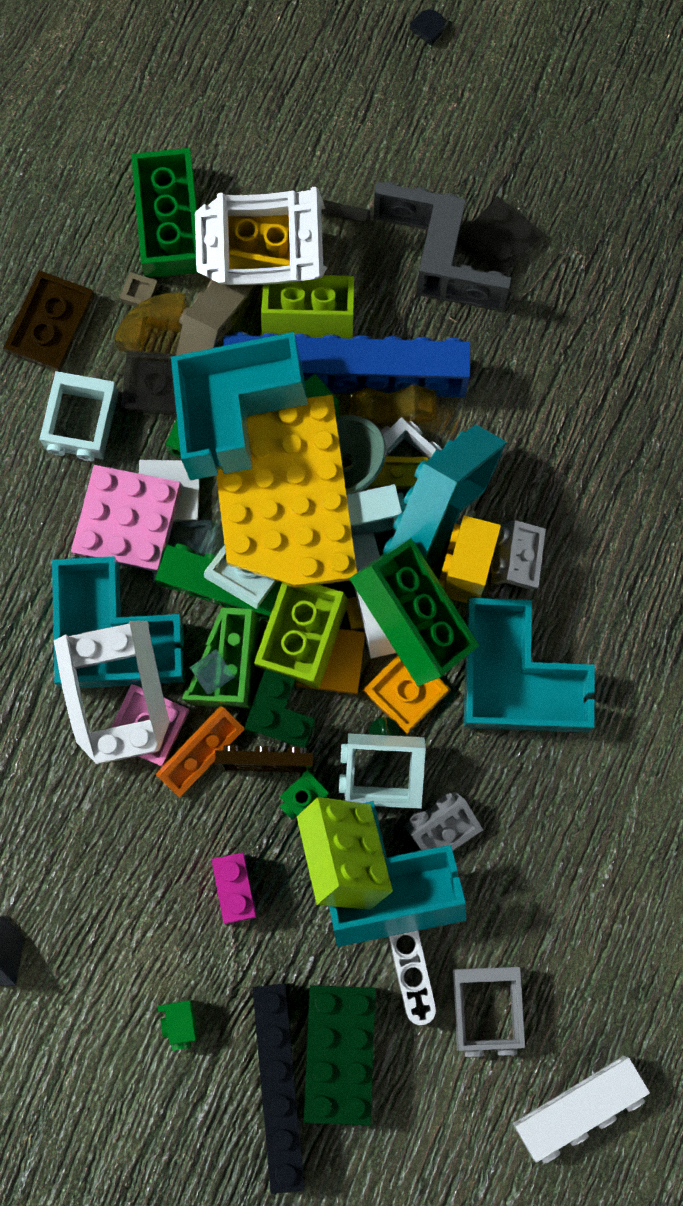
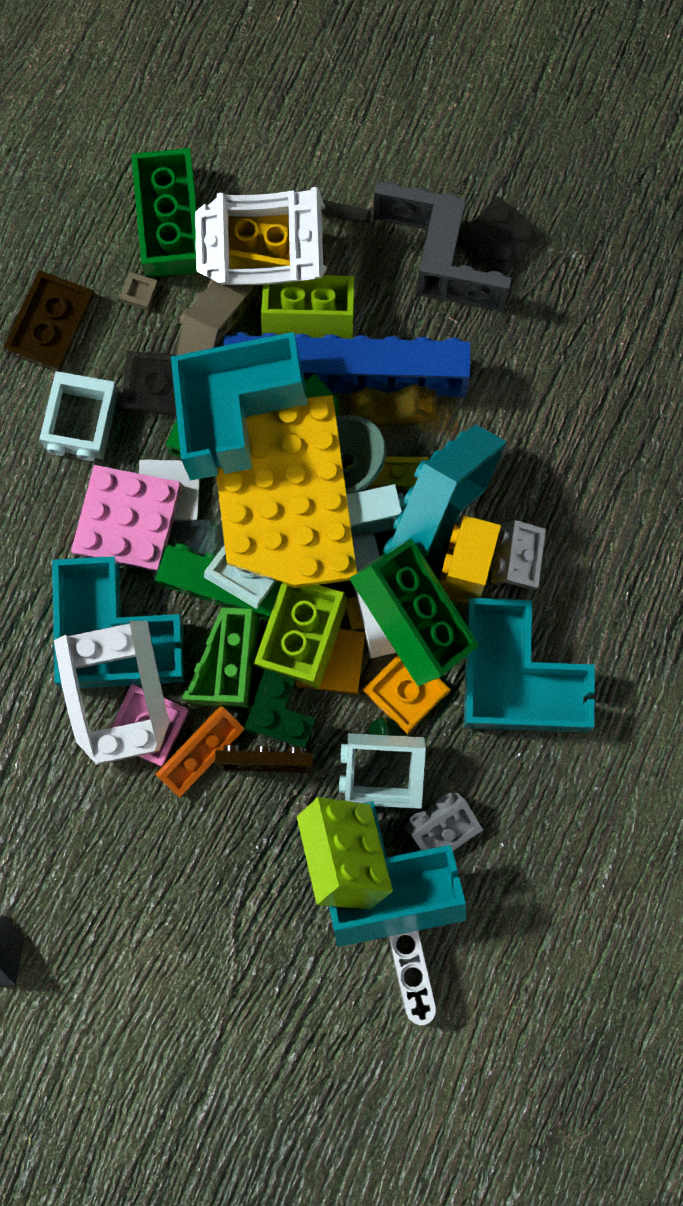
(156, 312): clear yellow brick -> none
(179, 1024): green brick -> none
(212, 672): clear light blue tile -> none
(234, 888): dark pink brick -> none
(278, 1089): black arch -> none
(306, 784): green brick -> none
(340, 1055): dark green brick -> none
(410, 432): white bracket -> none
(428, 25): black tile -> none
(476, 1048): light grey window -> none
(581, 1109): white brick -> none

